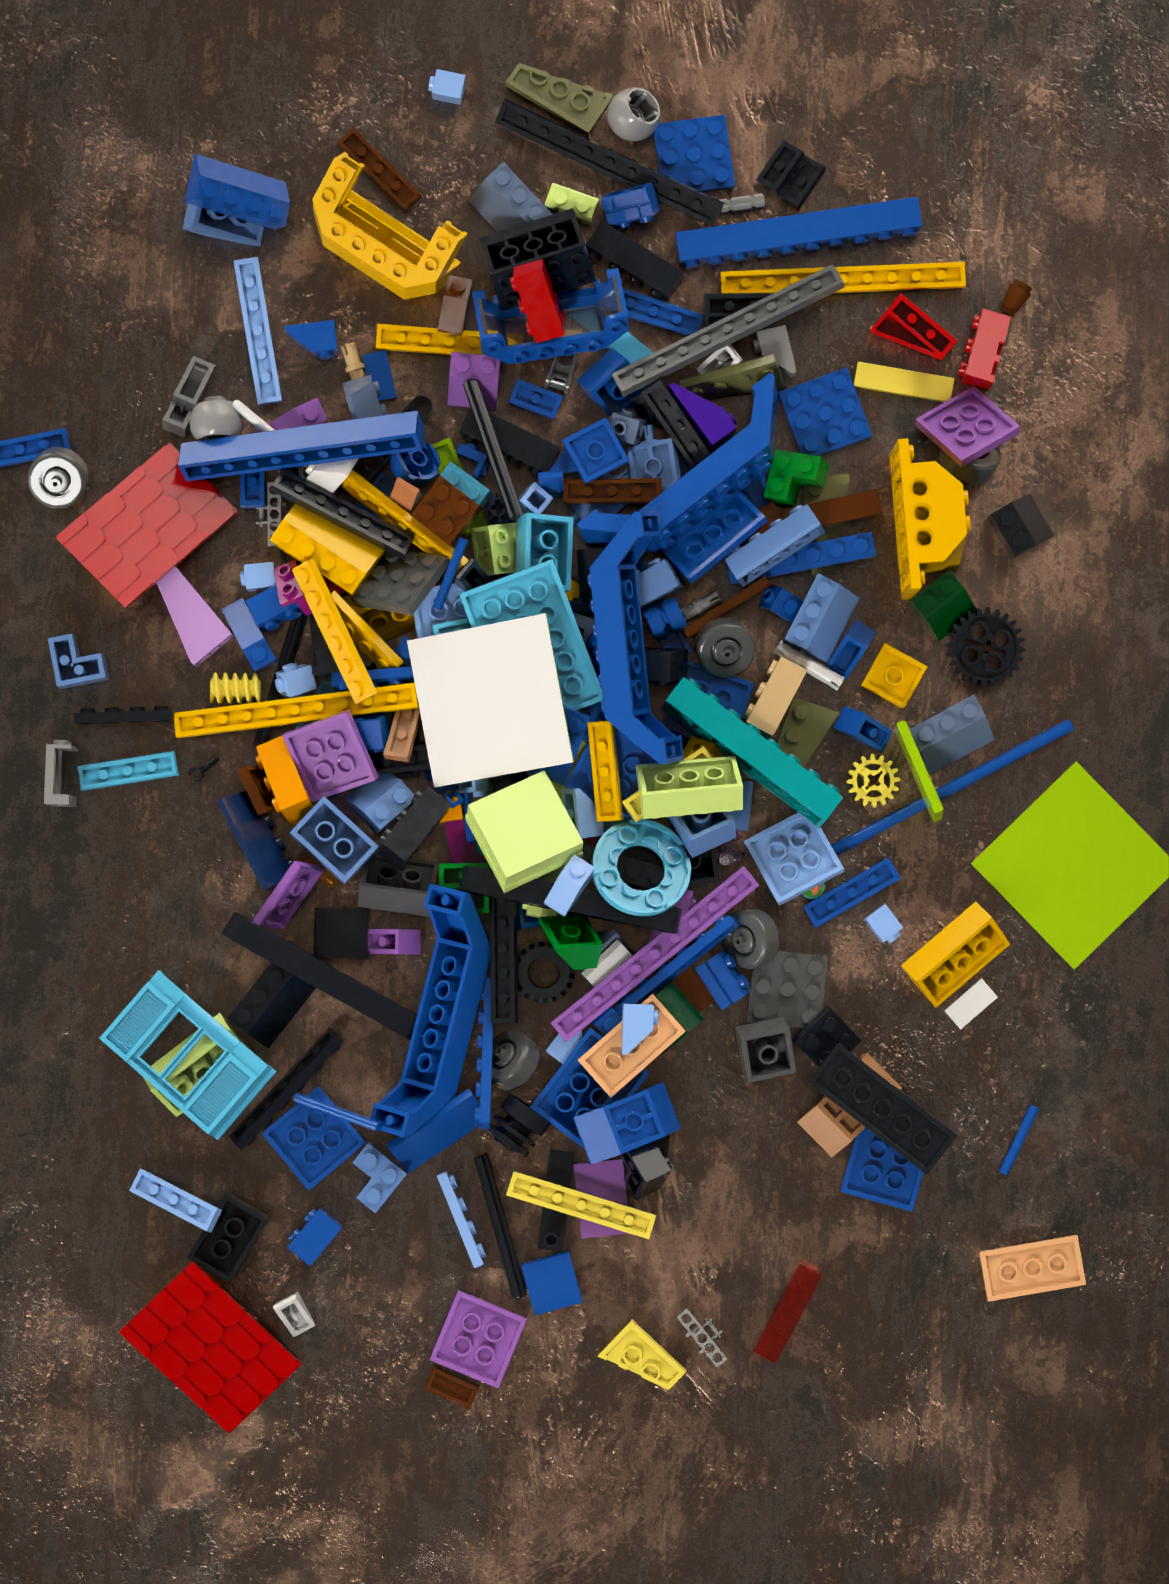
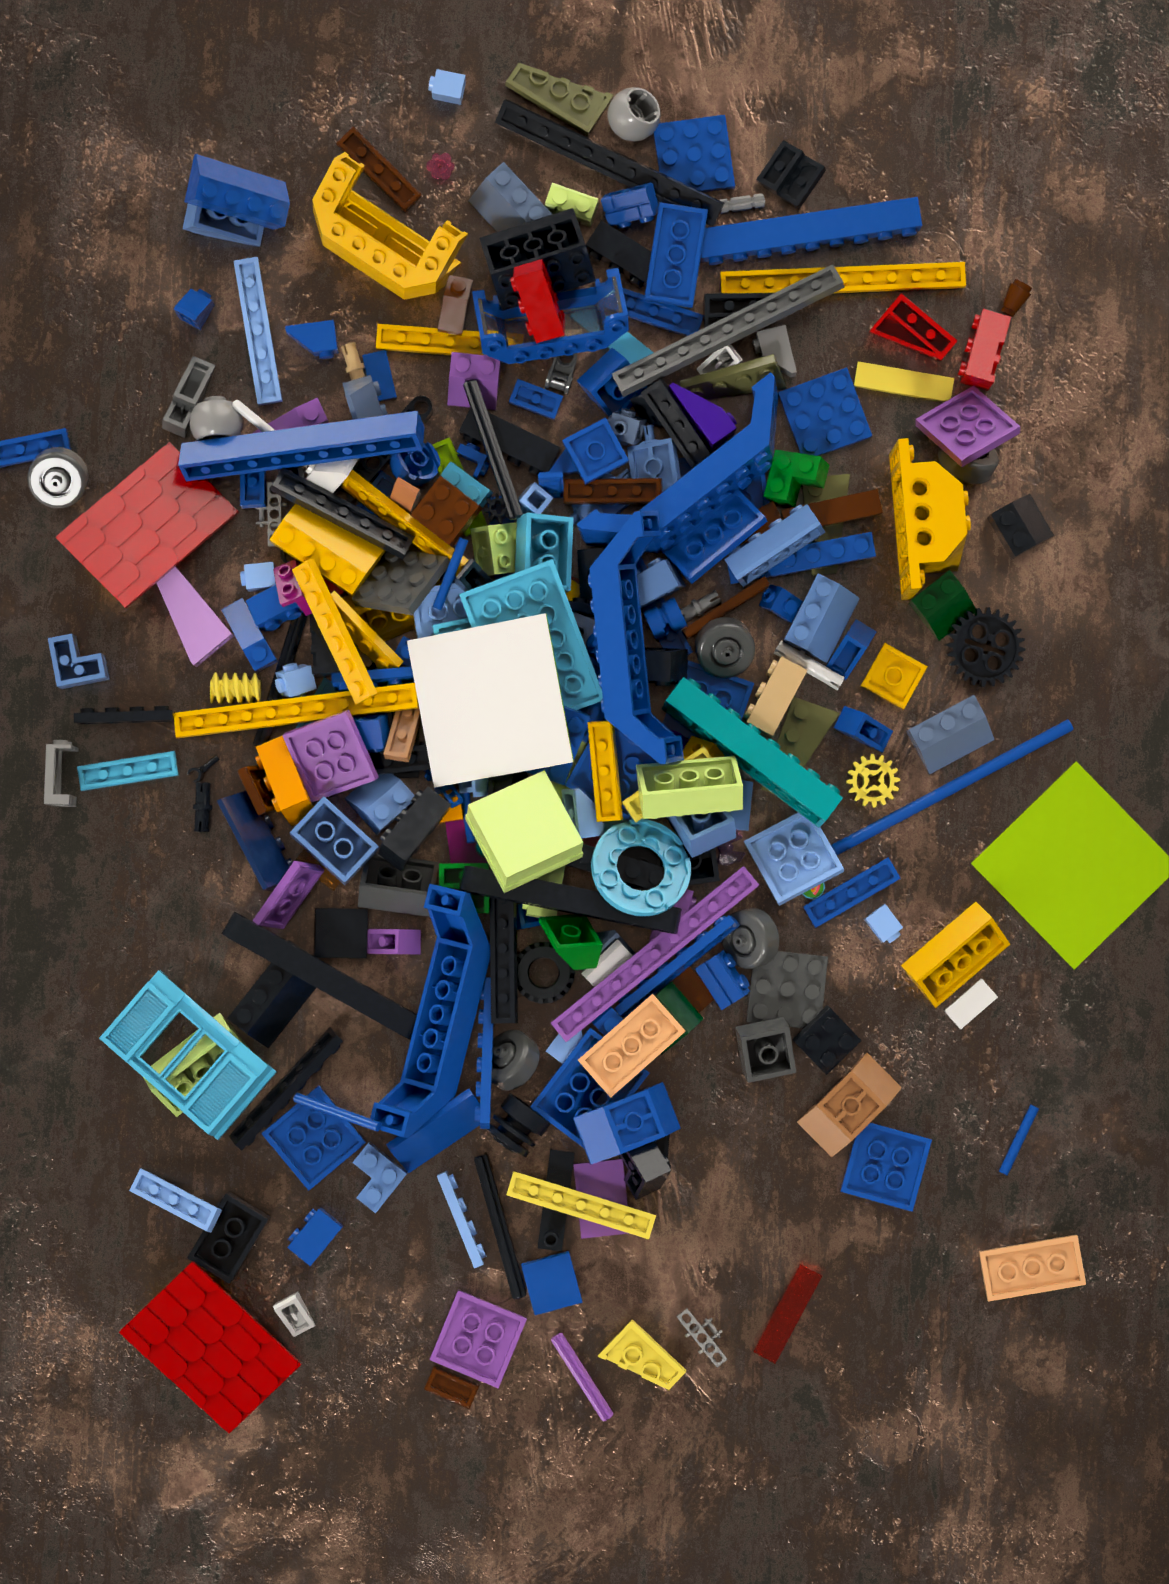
(194, 308): none -> blue slope
(202, 807): none -> black pin
(437, 160): none -> clear pink plant
(569, 885): light blue slope -> none
(582, 1376): none -> medium lavender axle
(636, 1024): light blue slope -> none
(676, 255): none -> blue tile
(882, 1108): black plate -> none
(919, 771): lime tile -> none

